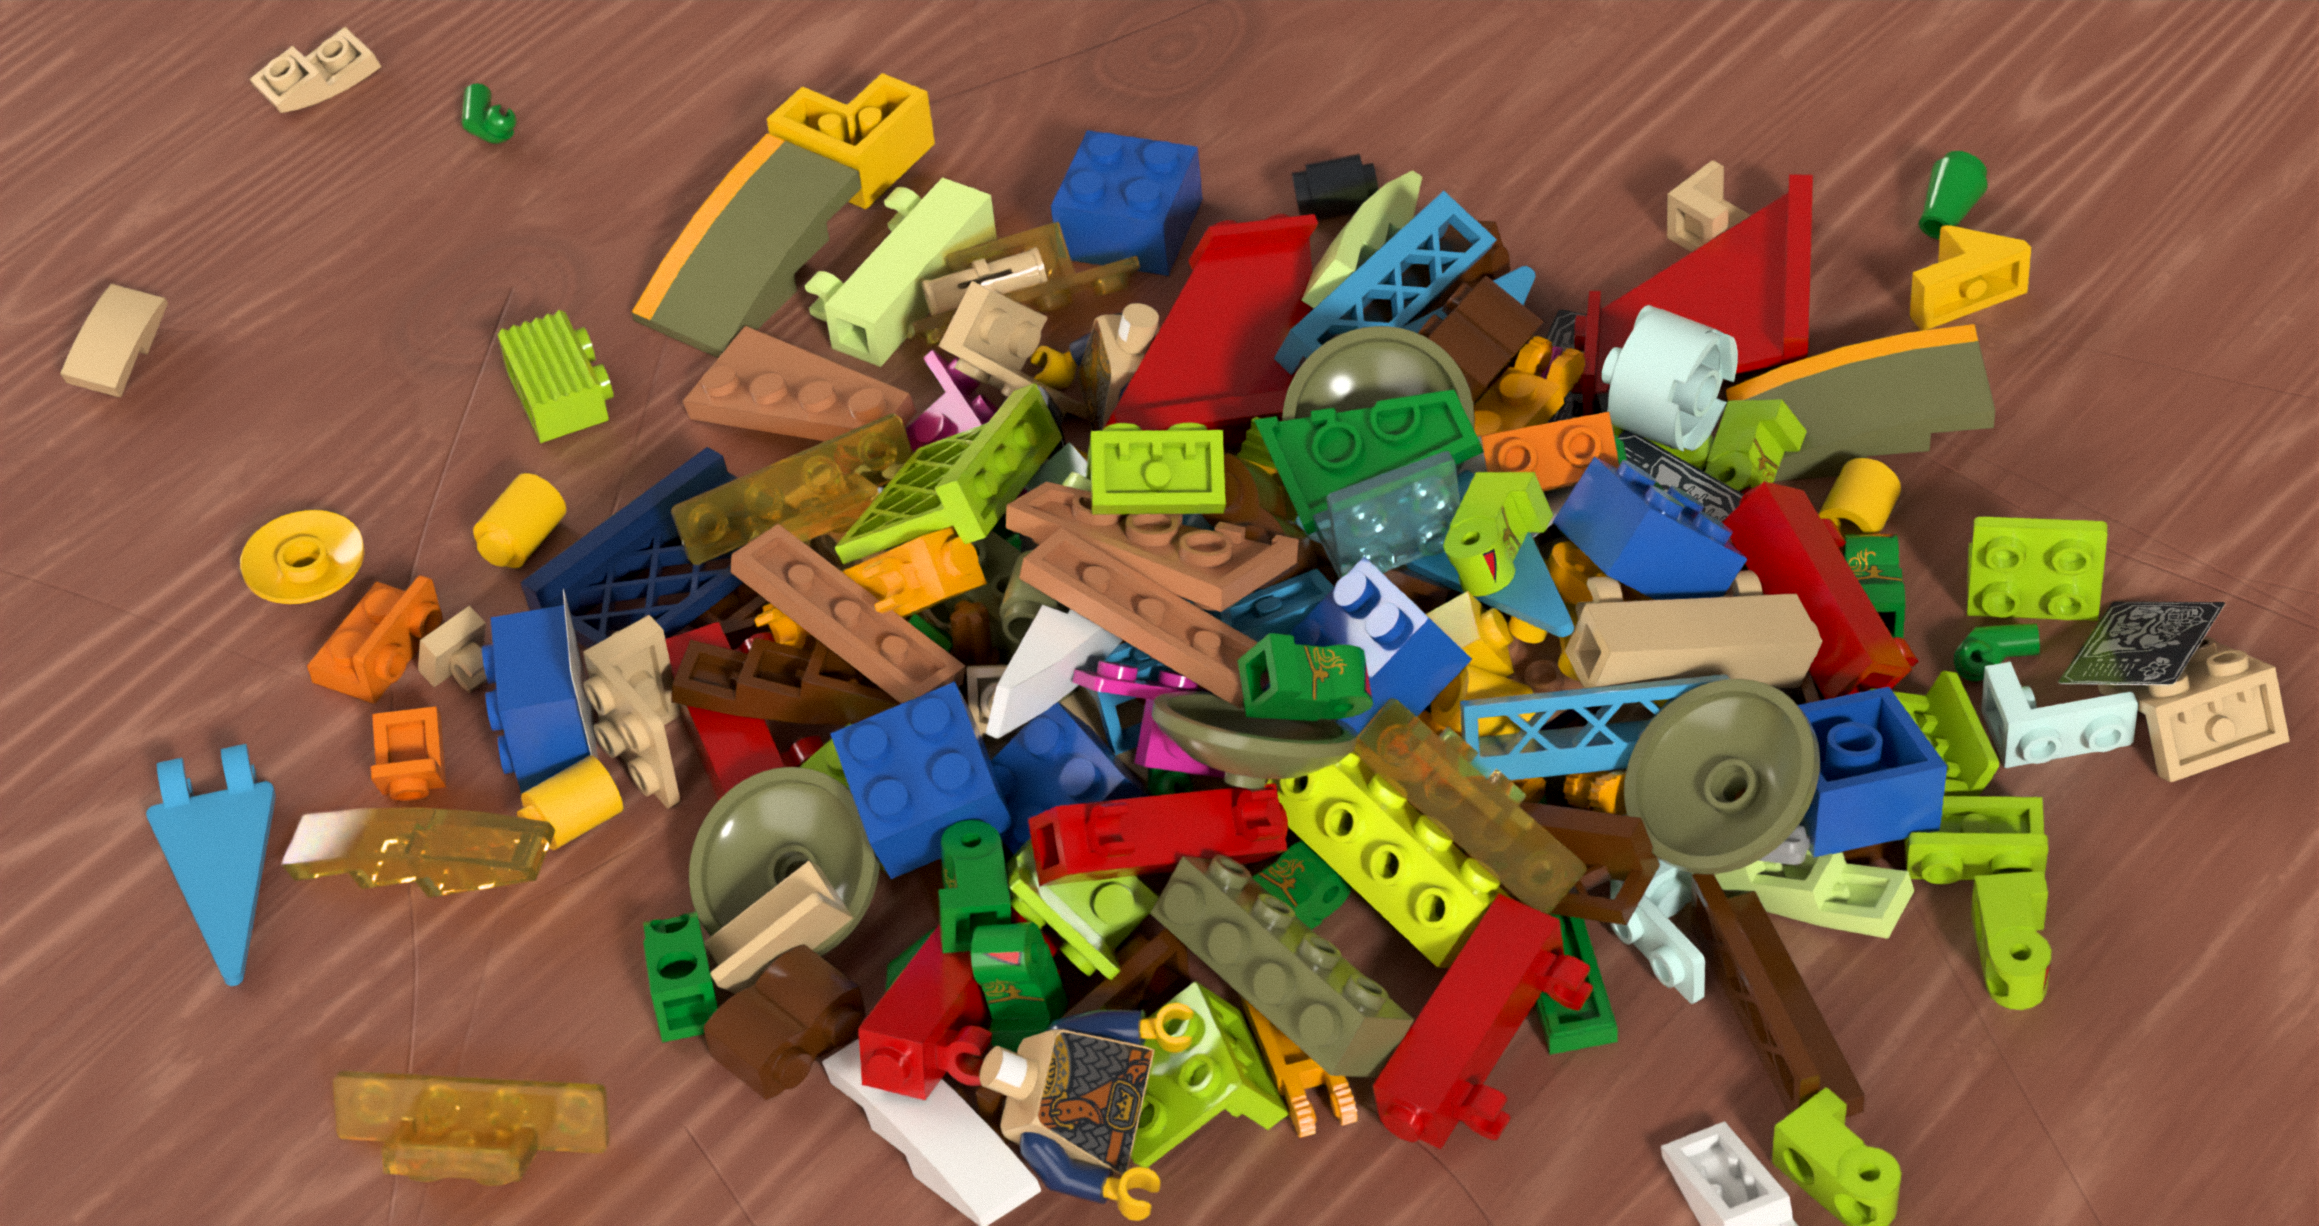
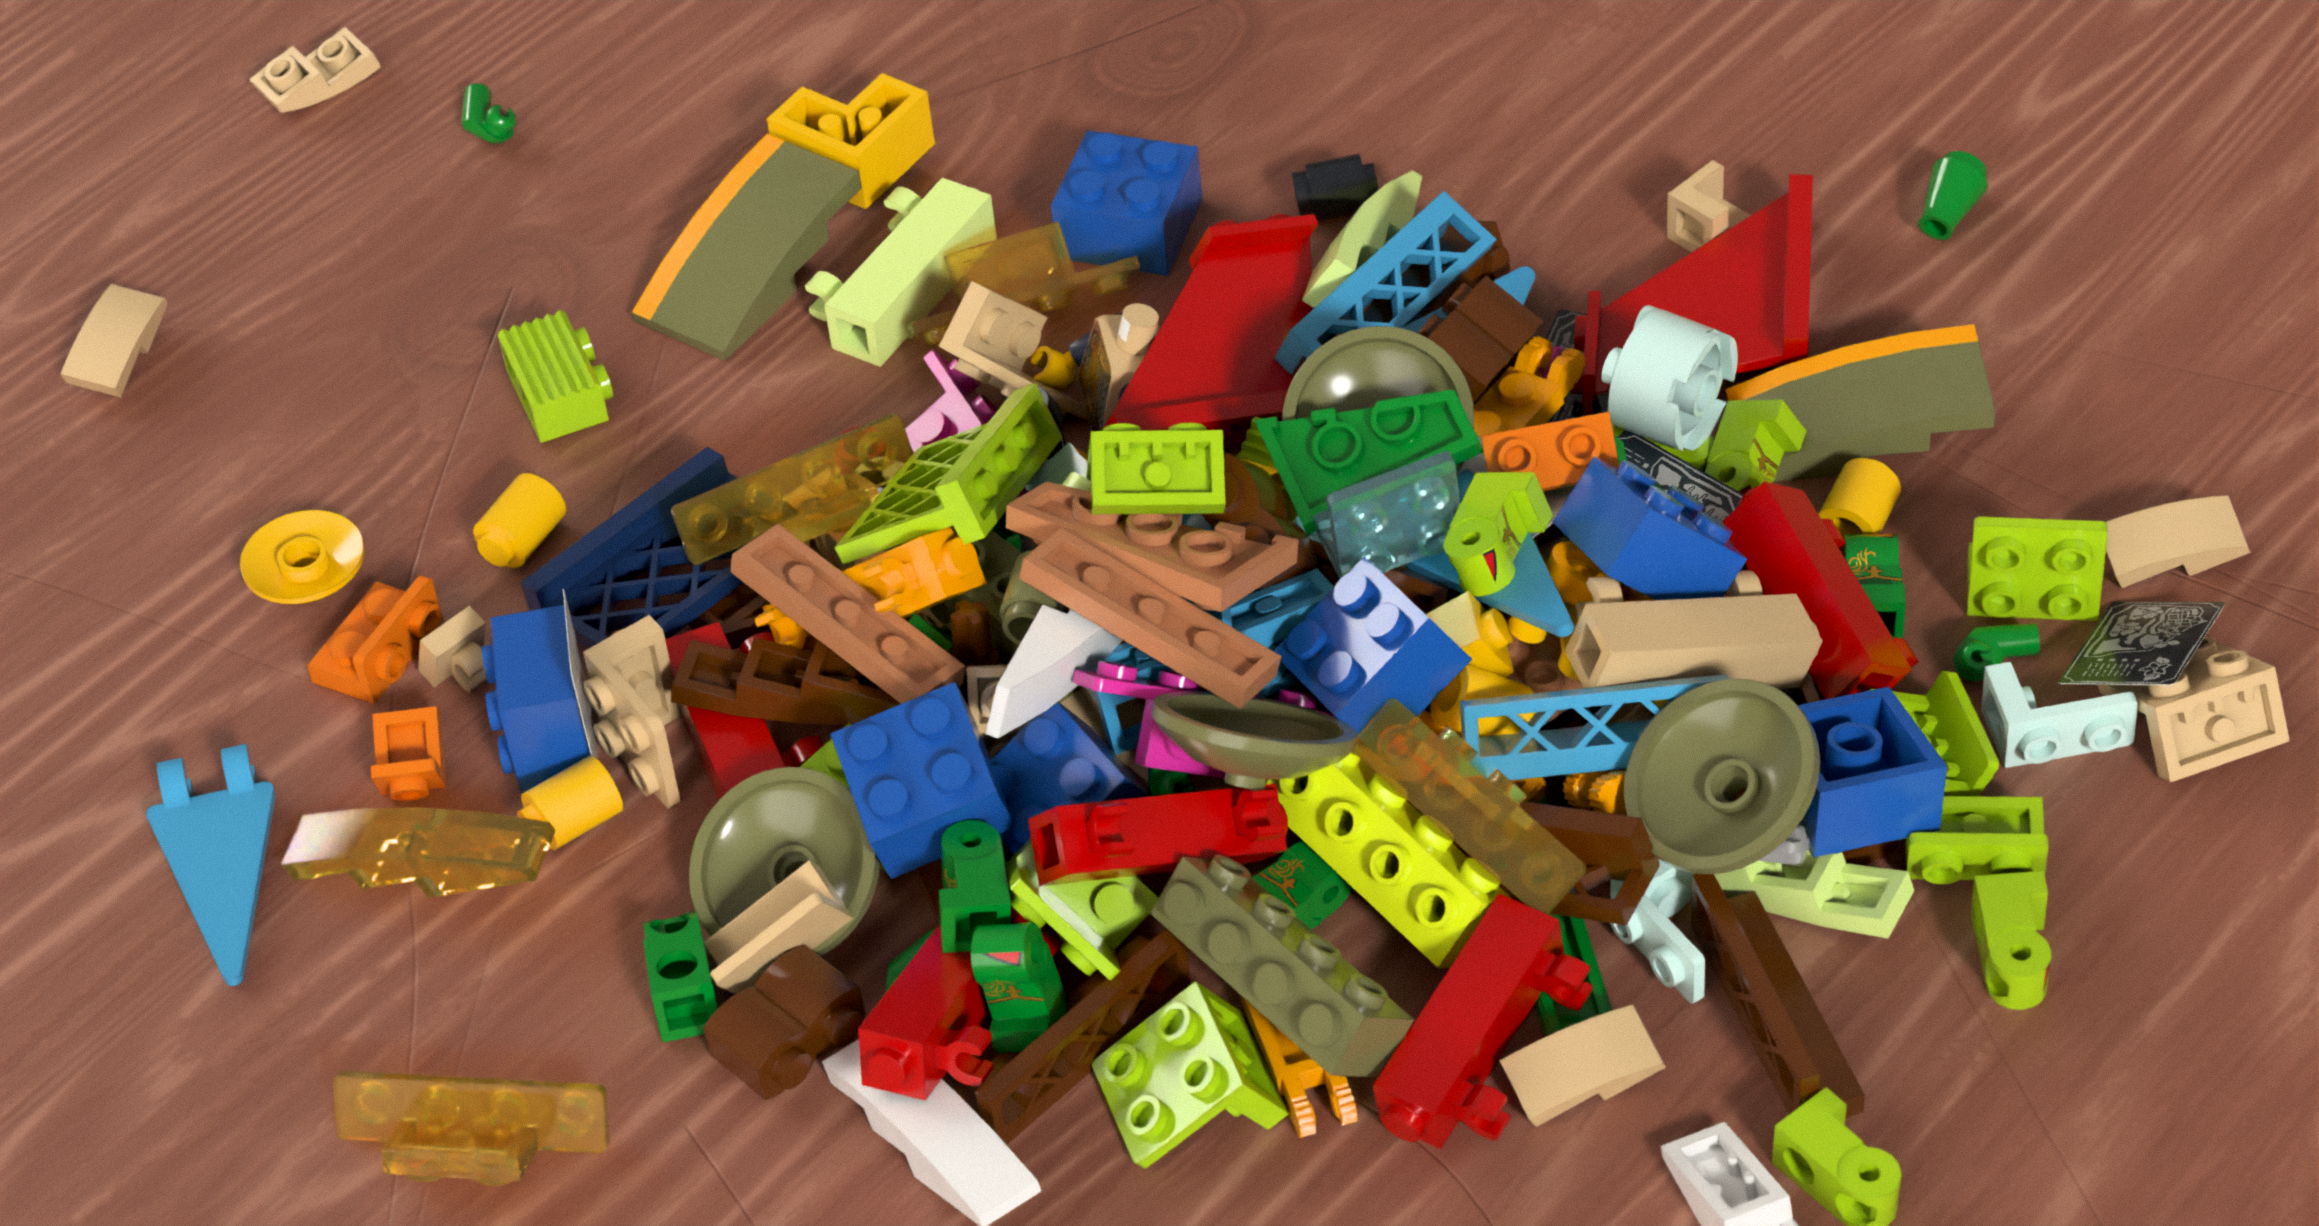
(790, 391): nougat wing -> none
(1000, 276): tan pin -> none
(1081, 1098): torso -> none
(1304, 680): green leg -> none
(1582, 1061): none -> tan slope
(1970, 275): yellow slope -> none
(2174, 534): none -> tan slope

